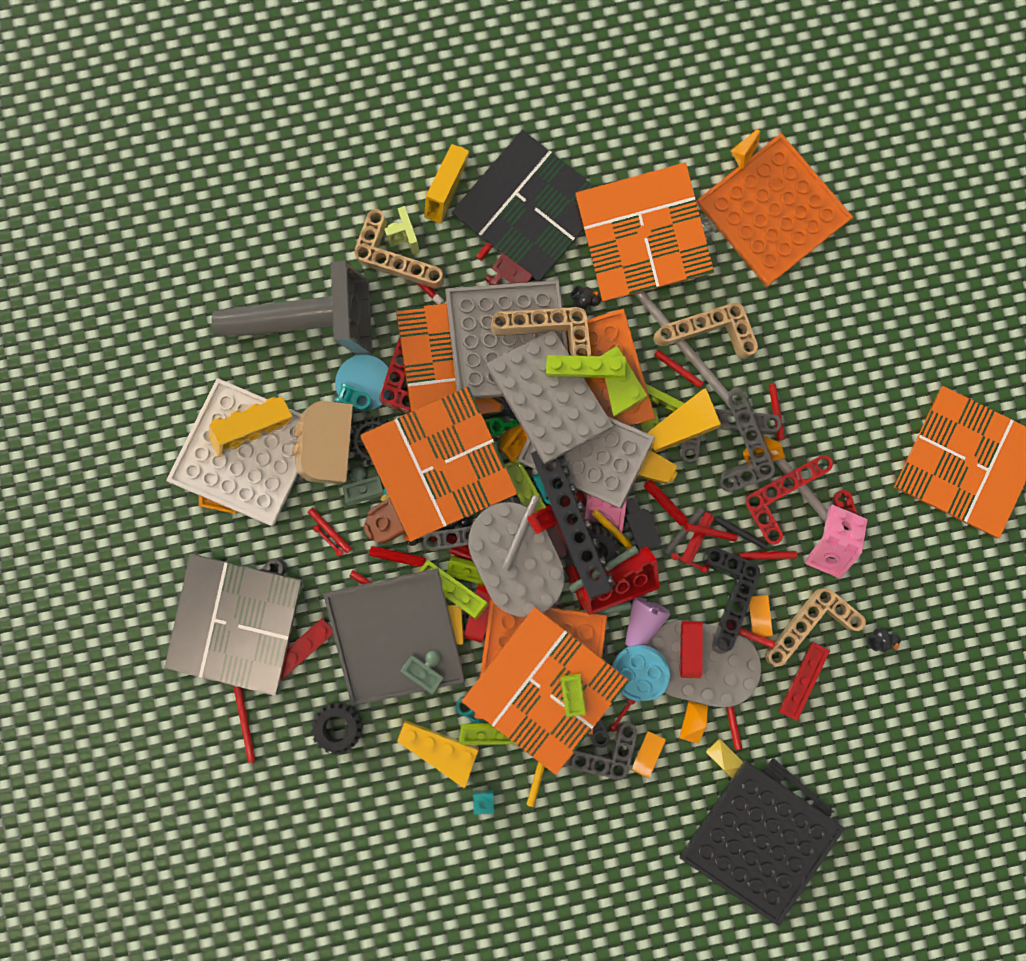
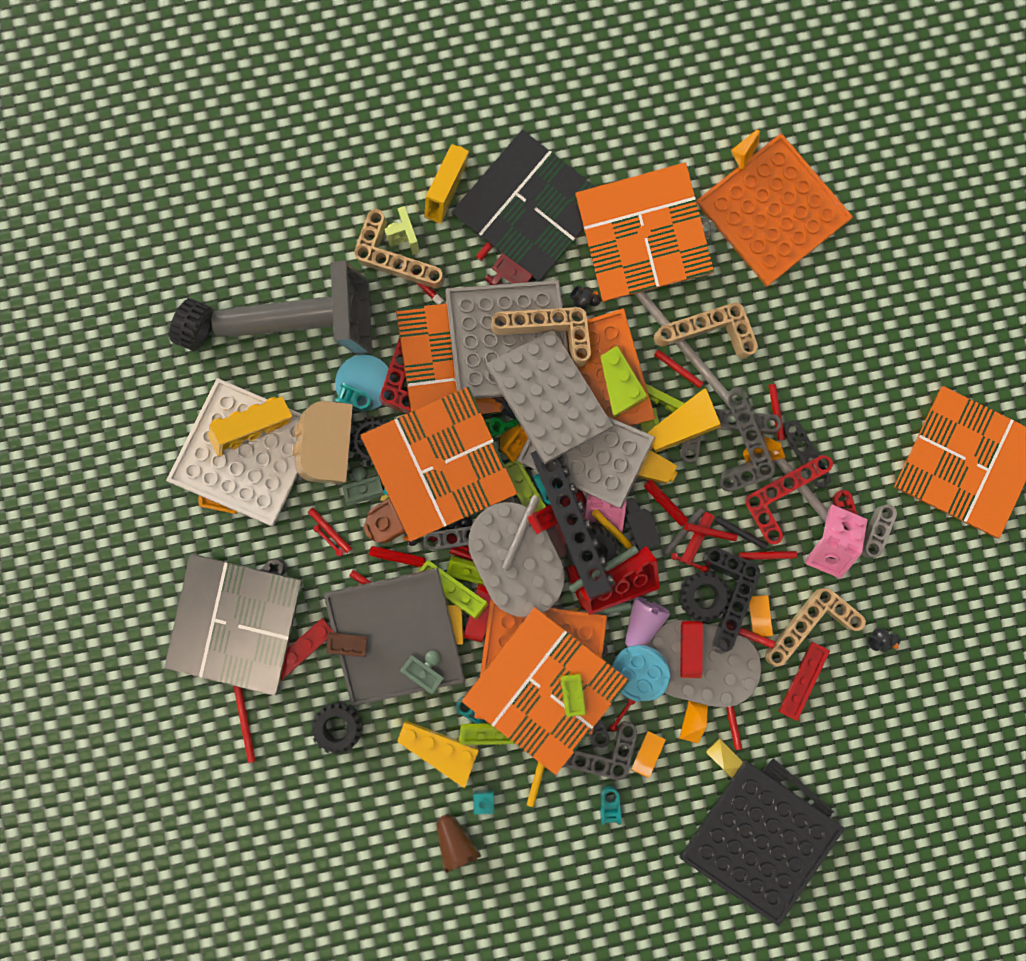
(191, 324): none -> black tyre
(347, 644): none -> reddish brown plate
(454, 844): none -> reddish brown cone
(585, 366): lime plate -> none
(610, 809): none -> teal piece
(720, 601): none -> black tyre
(804, 455): none -> black beam
(884, 524): none -> light grey beam

